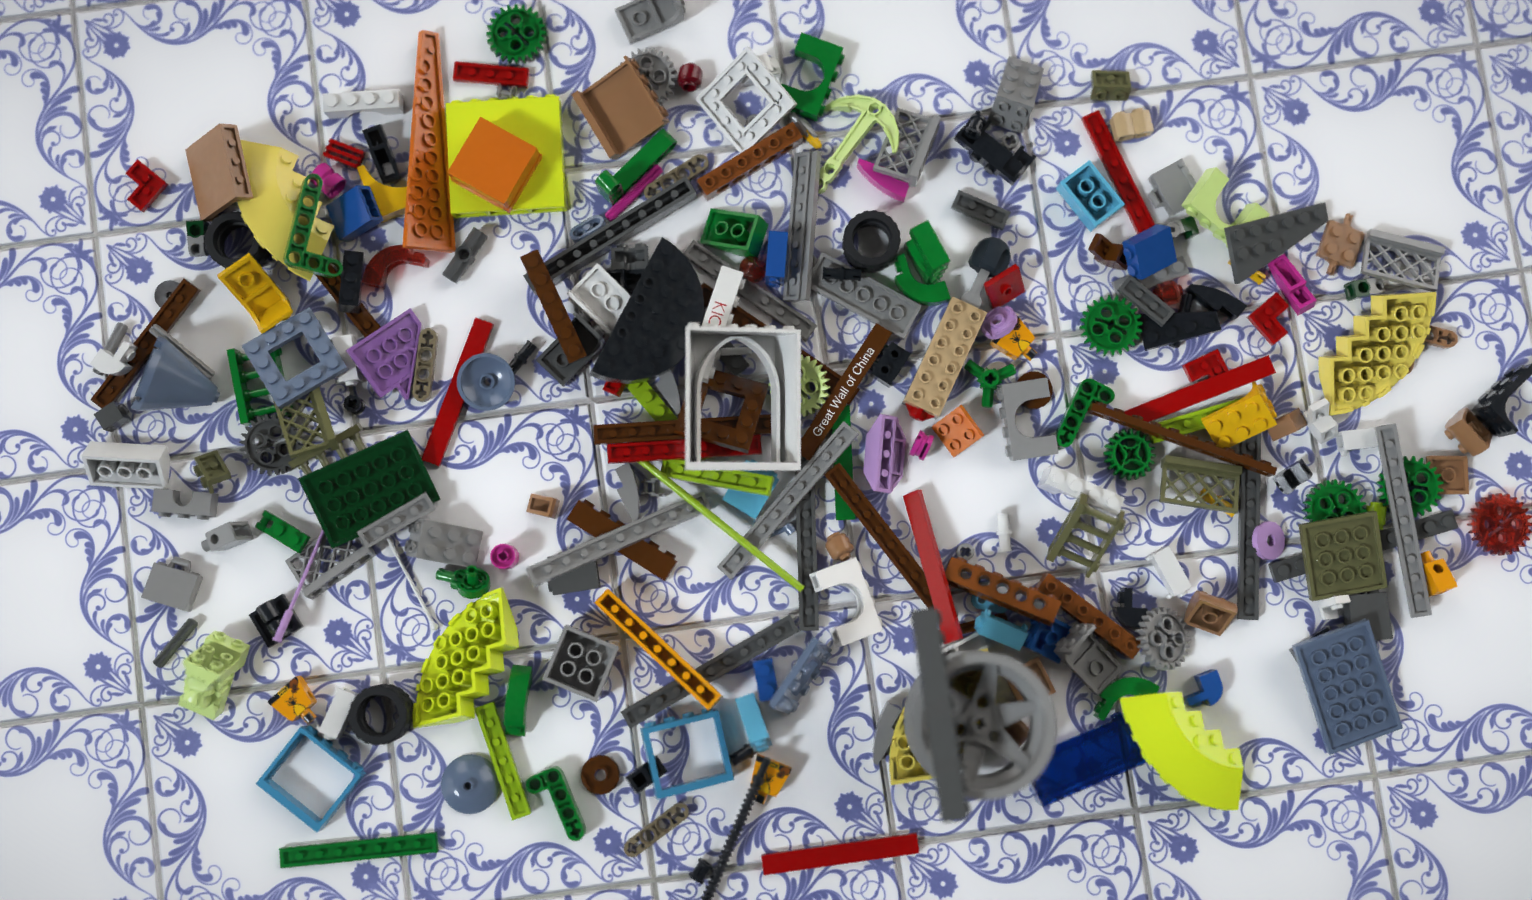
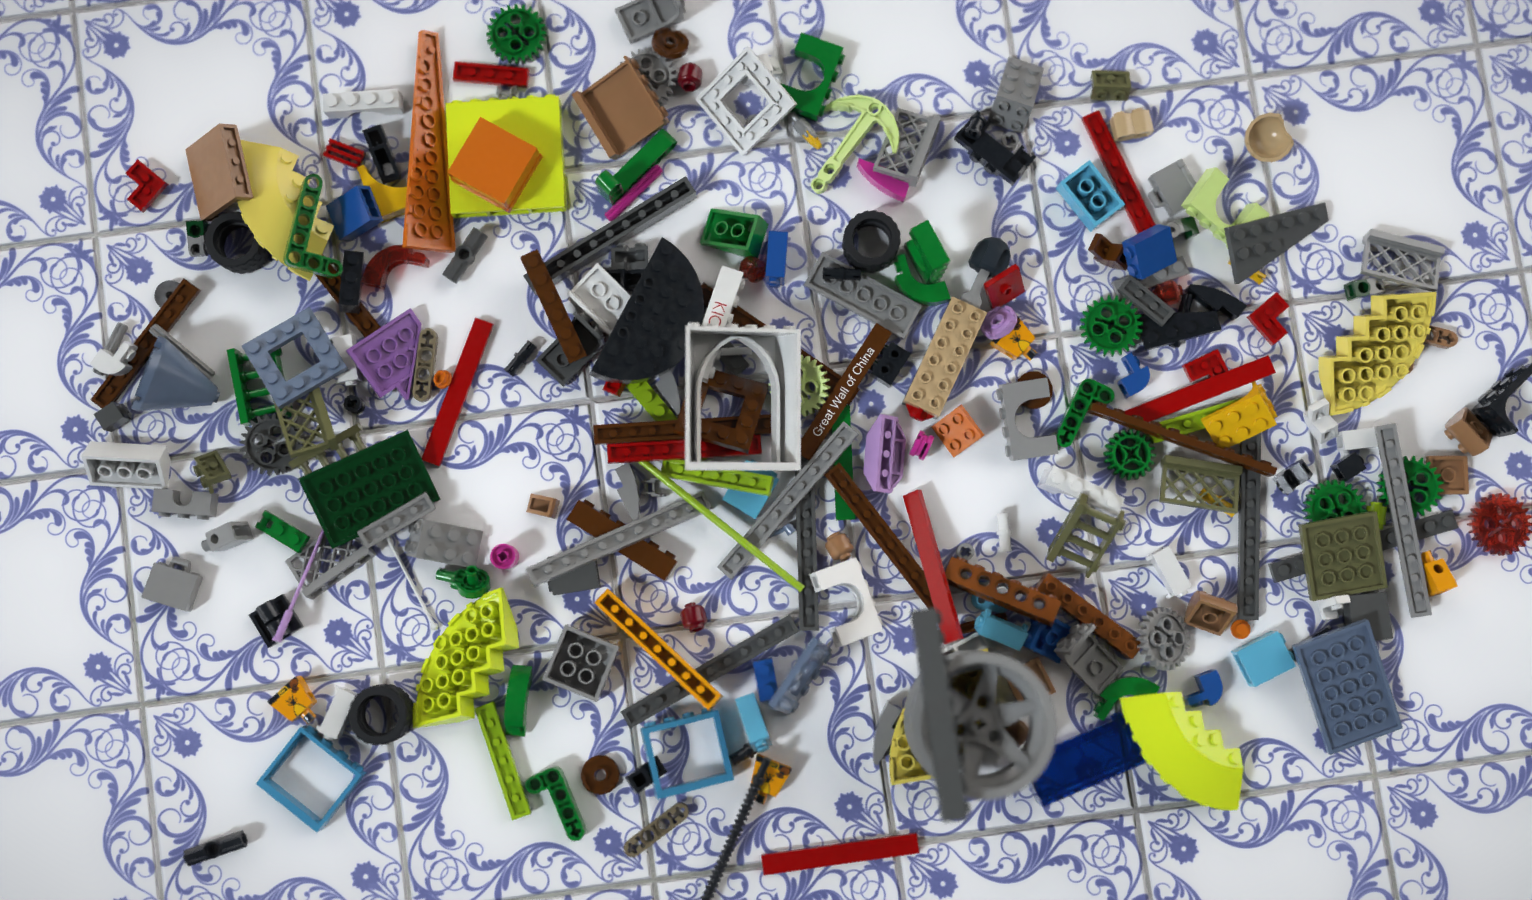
(173, 645): dark grey axle -> none
(205, 851): none -> black piece
(211, 673): yellowish green brick -> none
(256, 292): yellow bracket -> none
(332, 182): dark pink wheel -> none
(358, 850): green tile -> none
(442, 379): none -> orange plate
(472, 381): sand blue dish -> none
(483, 781): sand blue dish -> none
(586, 228): sand blue plate -> none
(671, 51): none -> reddish brown tile
(674, 174): dark tan beam -> none
(693, 617): none -> dark red head
(703, 868): black bush -> none
(749, 161): dark orange brick -> none
(752, 291): light grey tile -> none
(802, 226): light grey plate -> none
(980, 210): dark grey plate -> none
(982, 374): green bush -> none
(1125, 613): black brick -> none
(1137, 378): none -> blue brick
(1240, 629): none -> orange plate
(1264, 658): none -> medium azure brick
(1267, 138): none -> tan cylinder
(1276, 540): lavender tile -> none
(1287, 424): medium nougat slope -> none
(1292, 285): dark pink slope -> none
(1340, 244): medium nougat plate -> none
(1348, 466): none -> black brick

